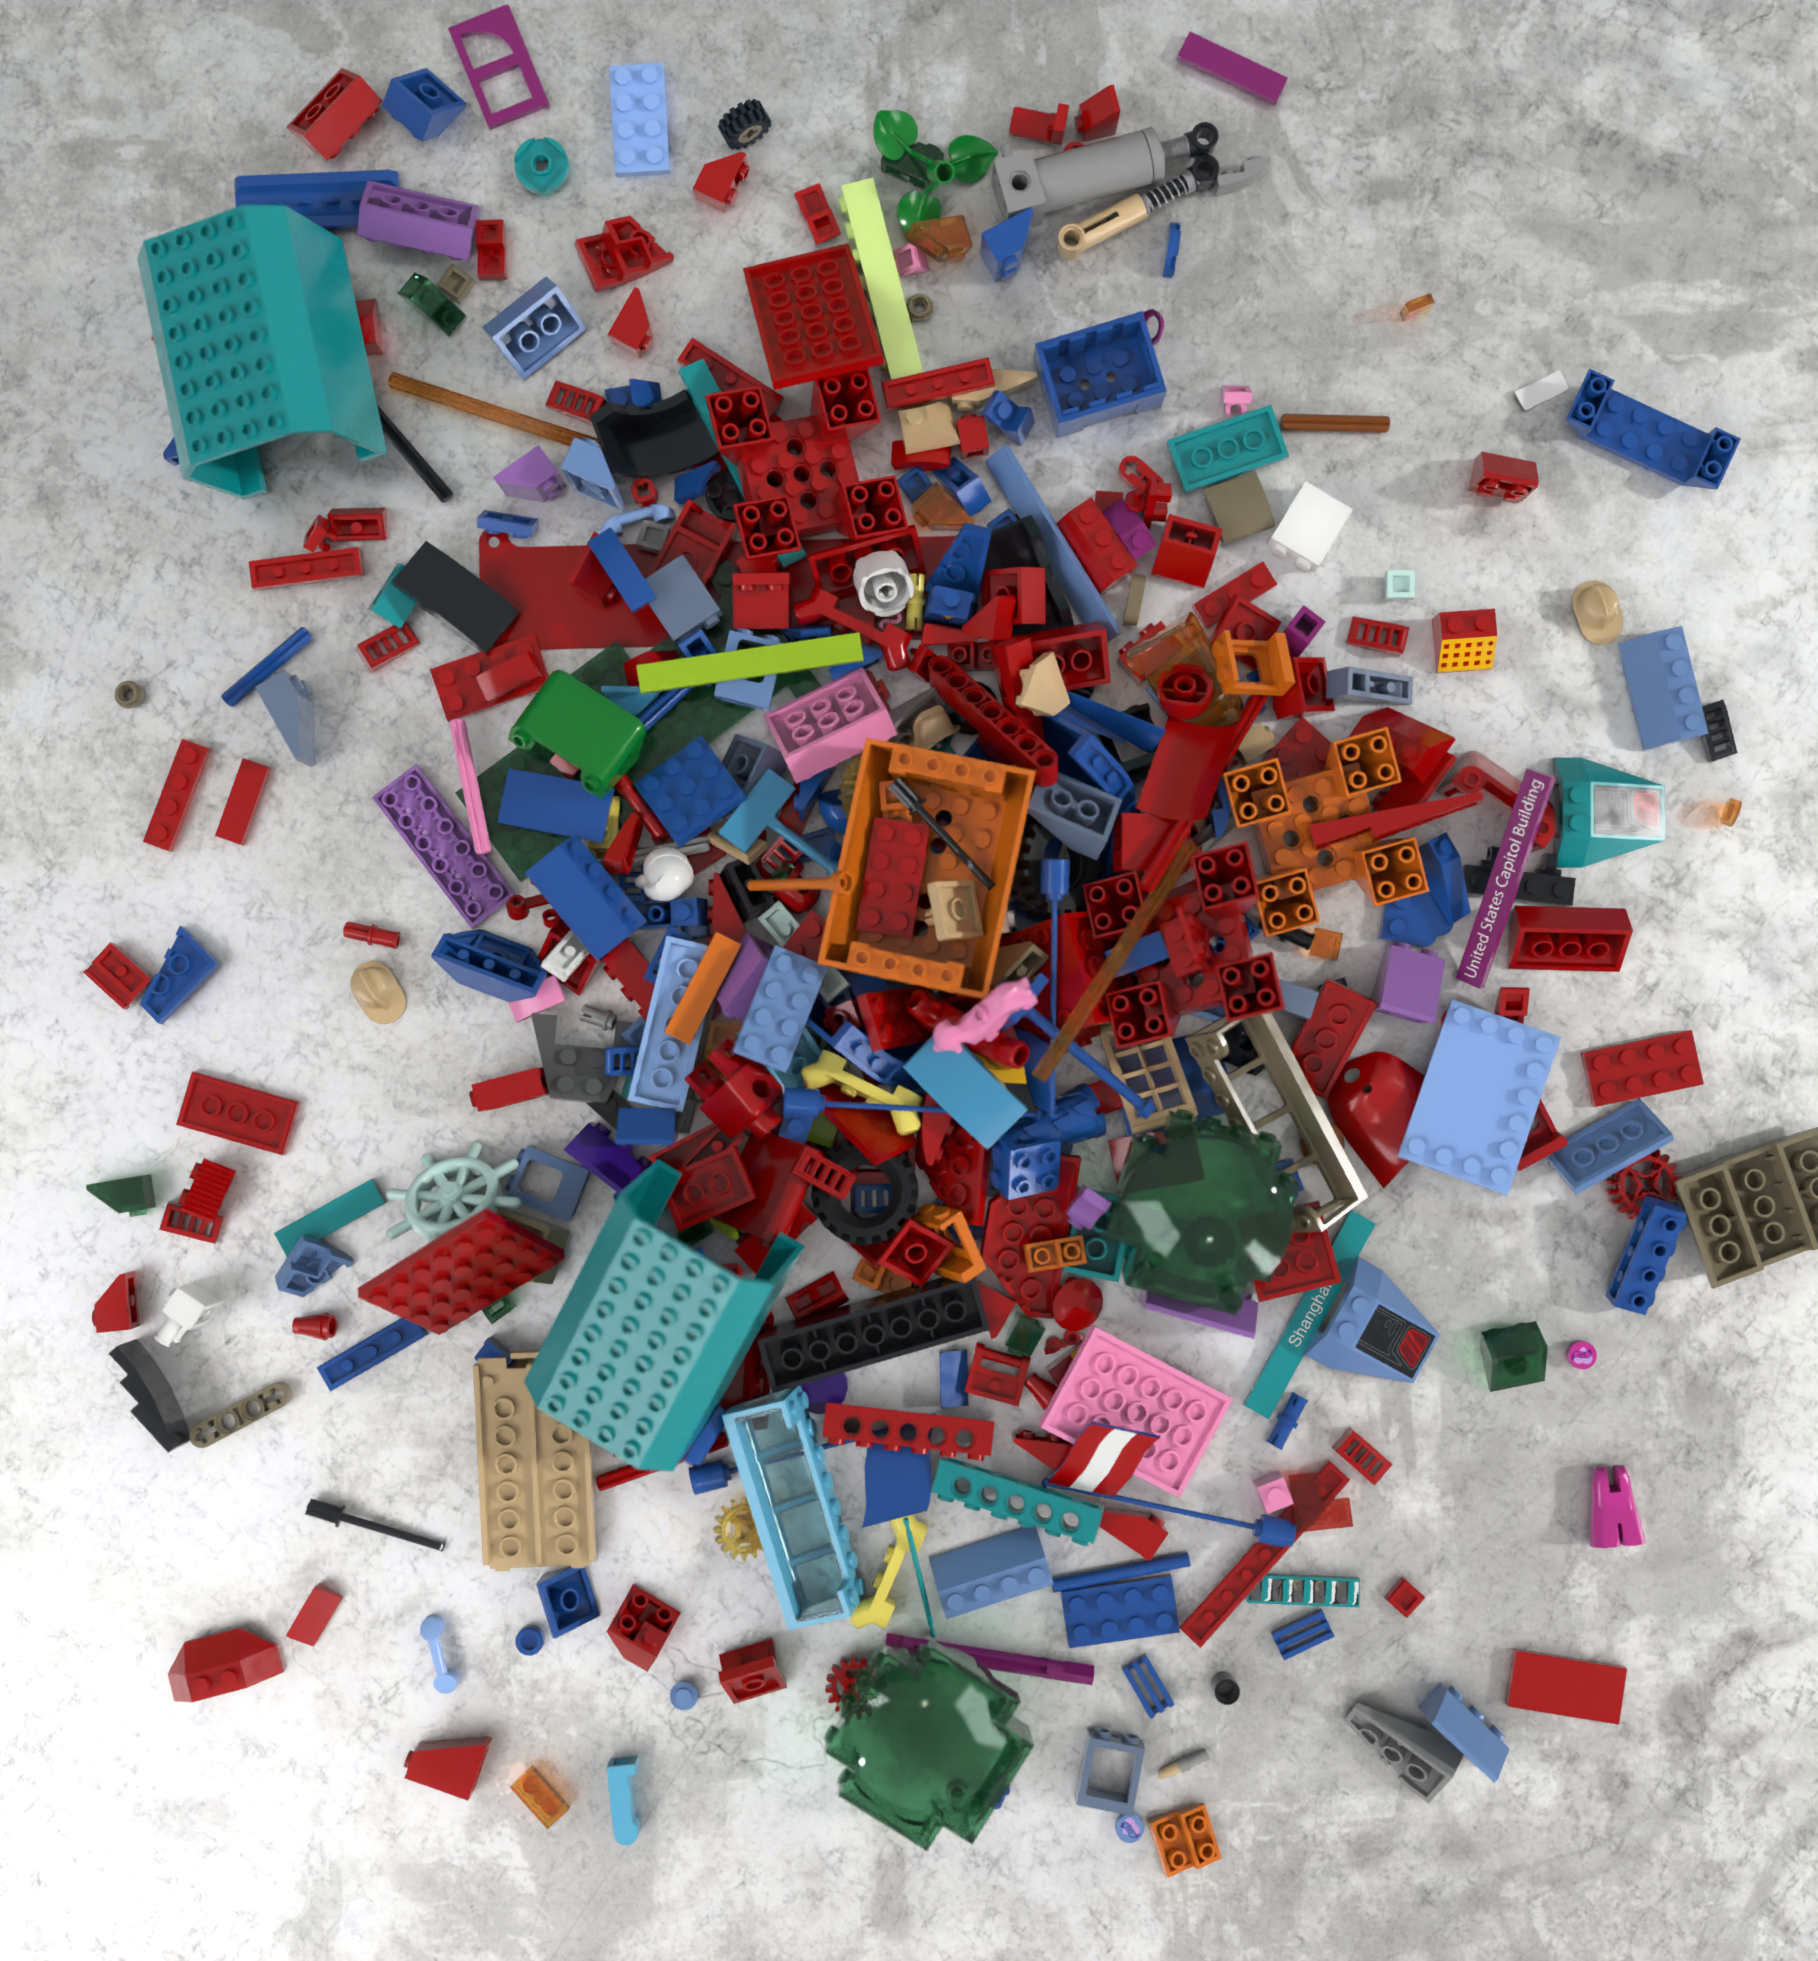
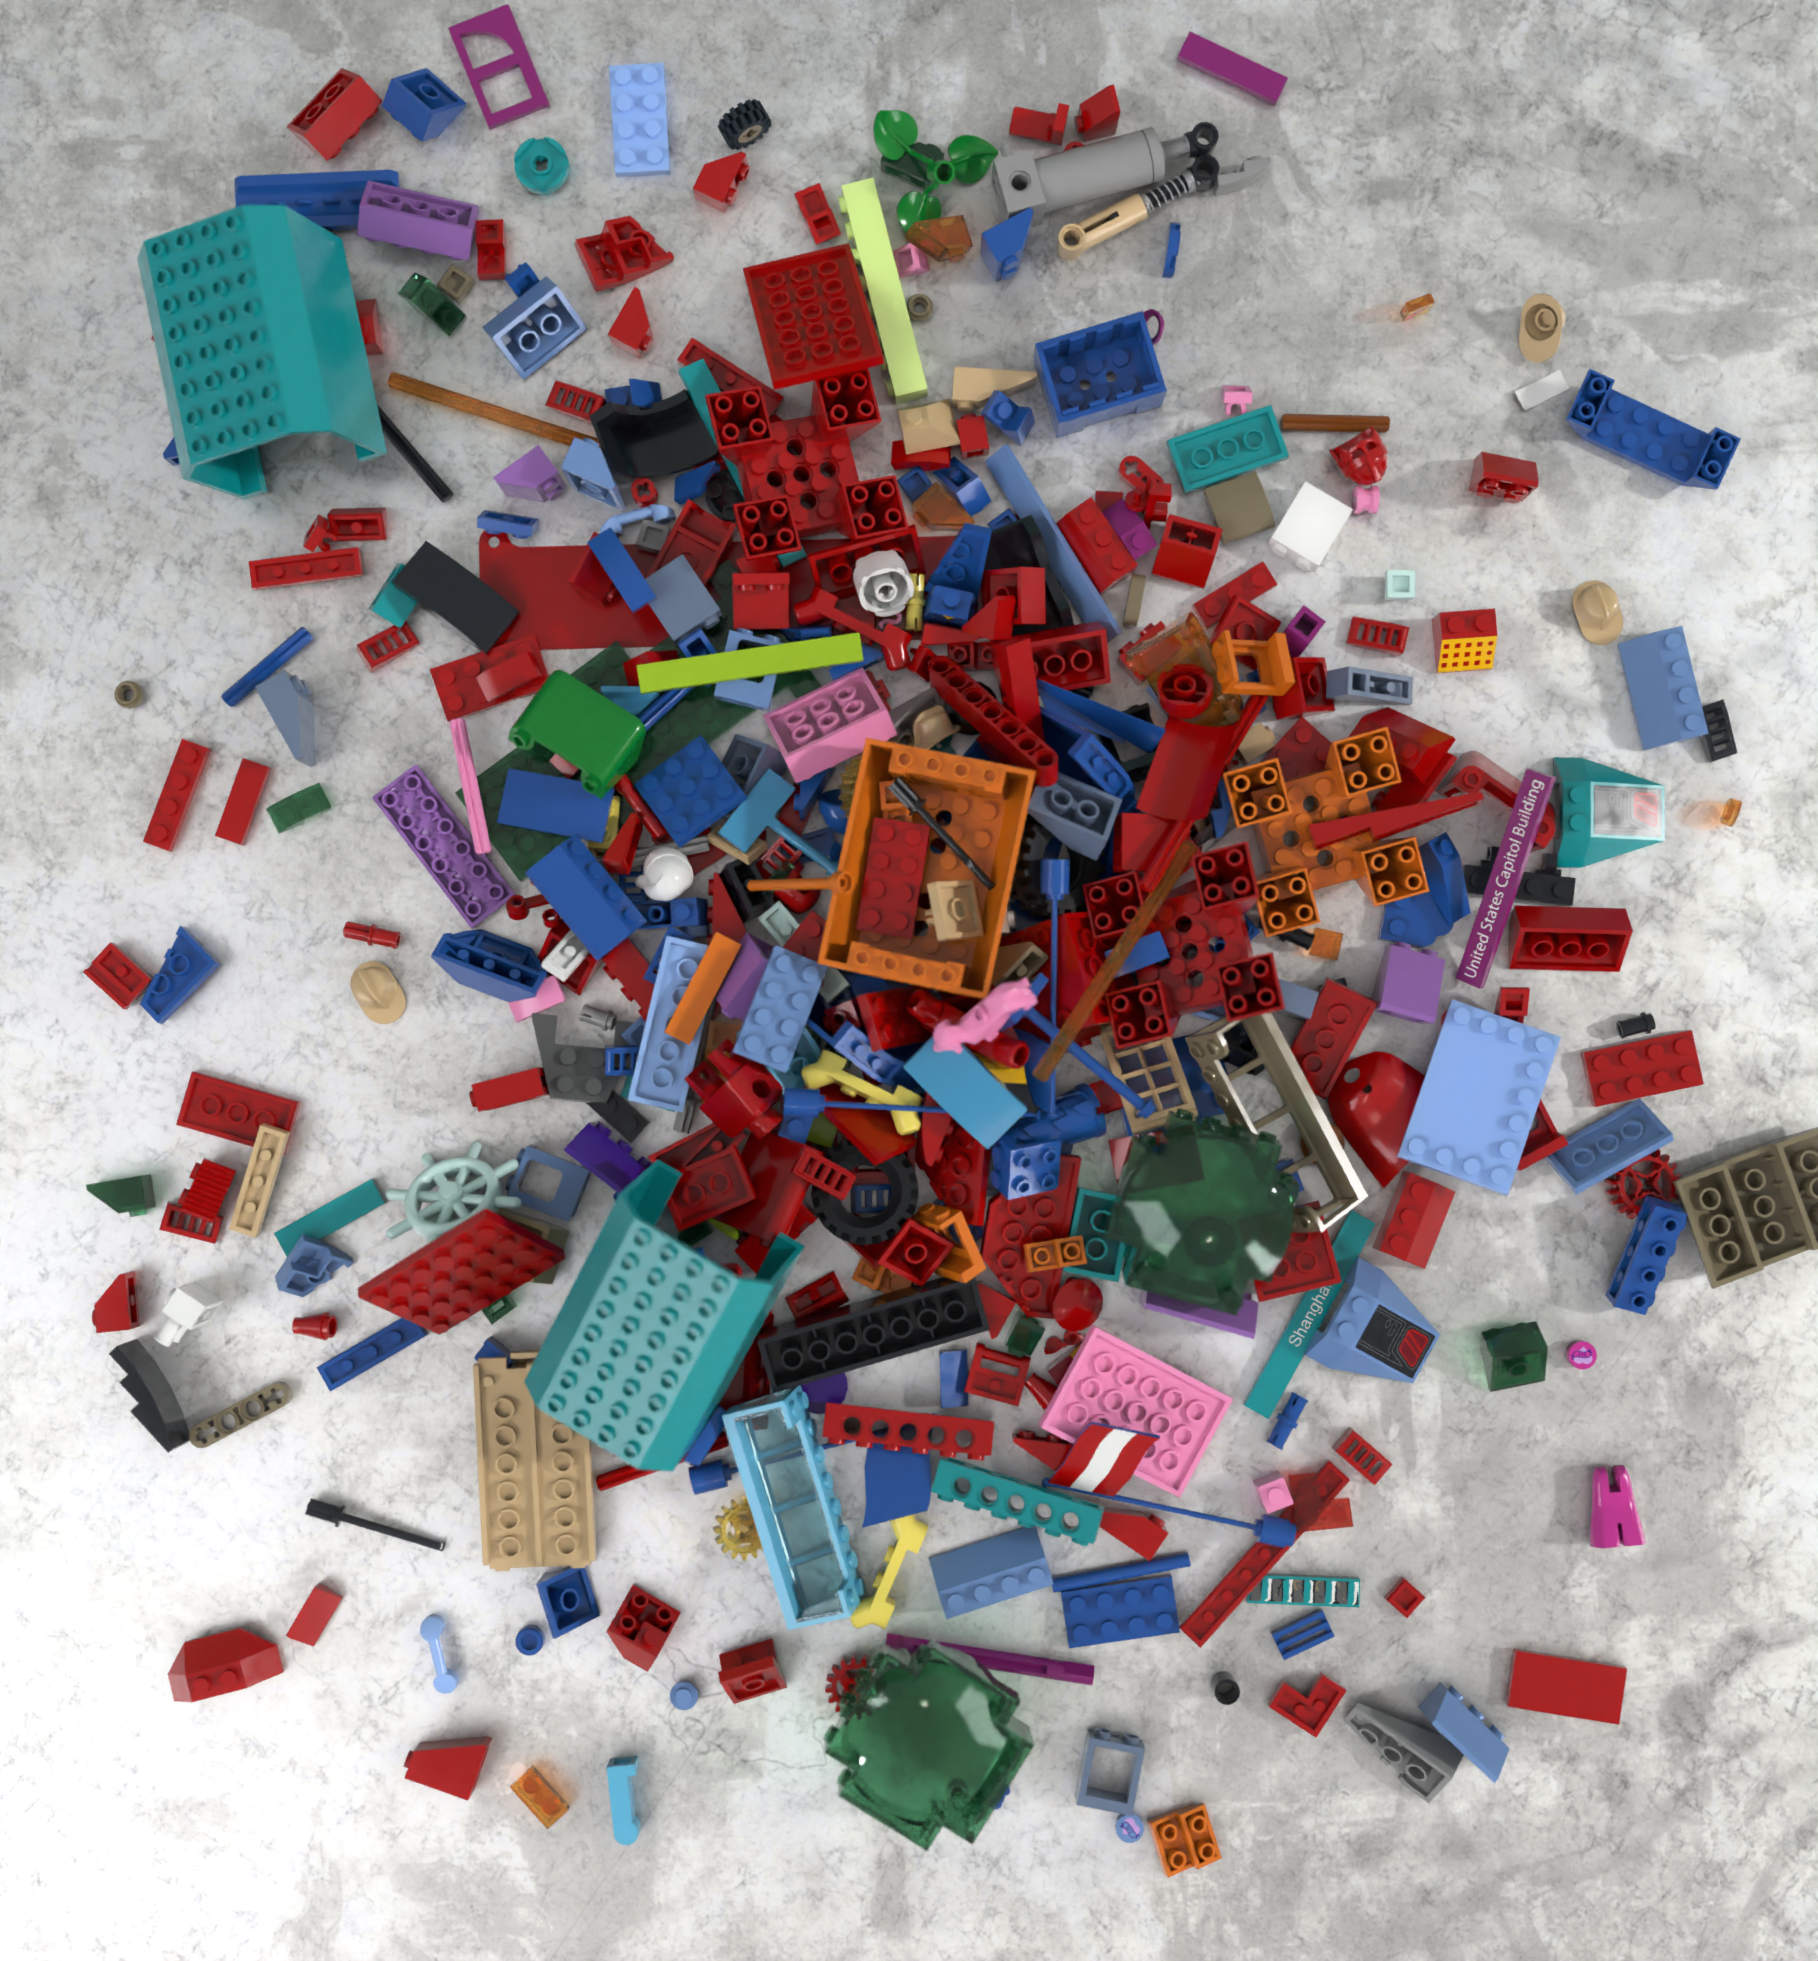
(259, 1180): none -> tan plate
(298, 807): none -> clear green slope
(521, 279): none -> blue tile
(646, 1126): blue slope -> none
(919, 1577): teal piece -> none
(937, 384): red tile -> none
(1043, 687): tan slope -> none
(1086, 1208): medium lavender arch -> none
(1160, 1706): blue tile -> none
(1183, 1764): light grey piece -> none
(1185, 945): red bracket -> none
(1308, 1710): none -> red plate
(1362, 458): none -> red helmet
(1365, 499): none -> bright pink wheel
(1414, 1219): none -> red slope
(1541, 327): none -> tan piece
(1636, 1025): none -> black pin

